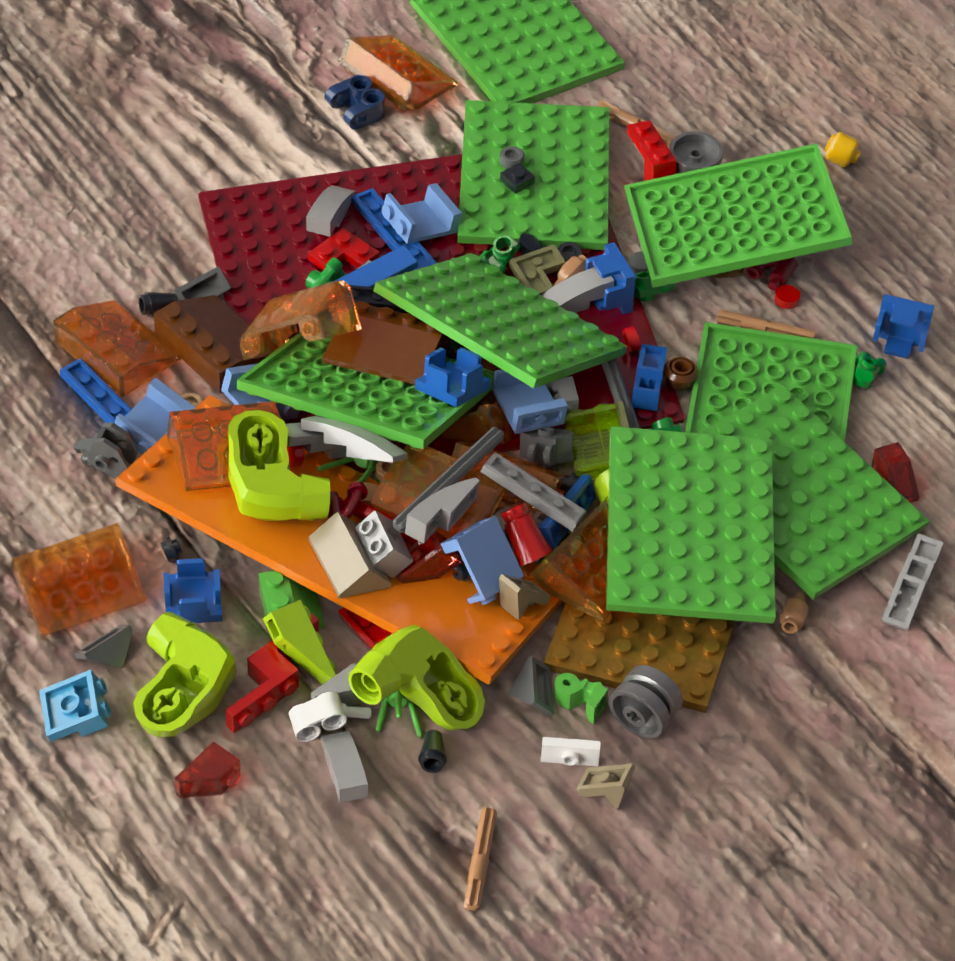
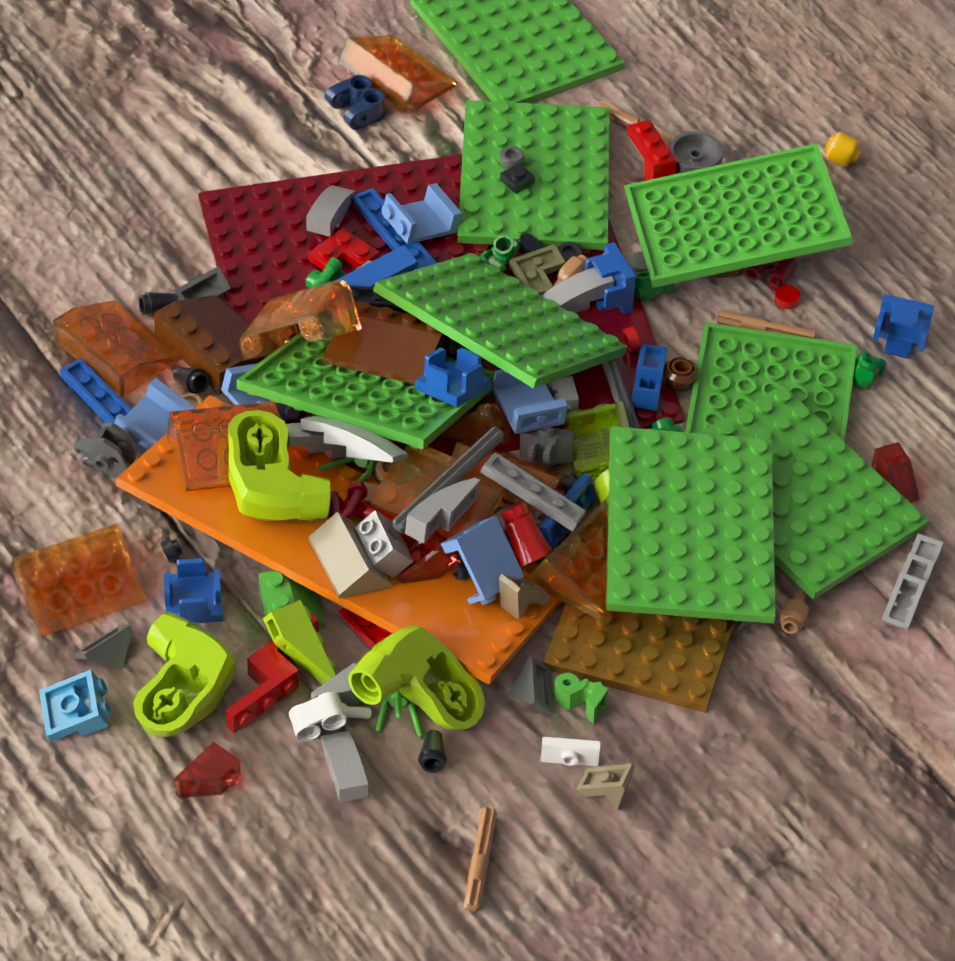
(192, 379): none -> black cone
(296, 455): red tile -> none
(646, 701): flat silver wheel -> none

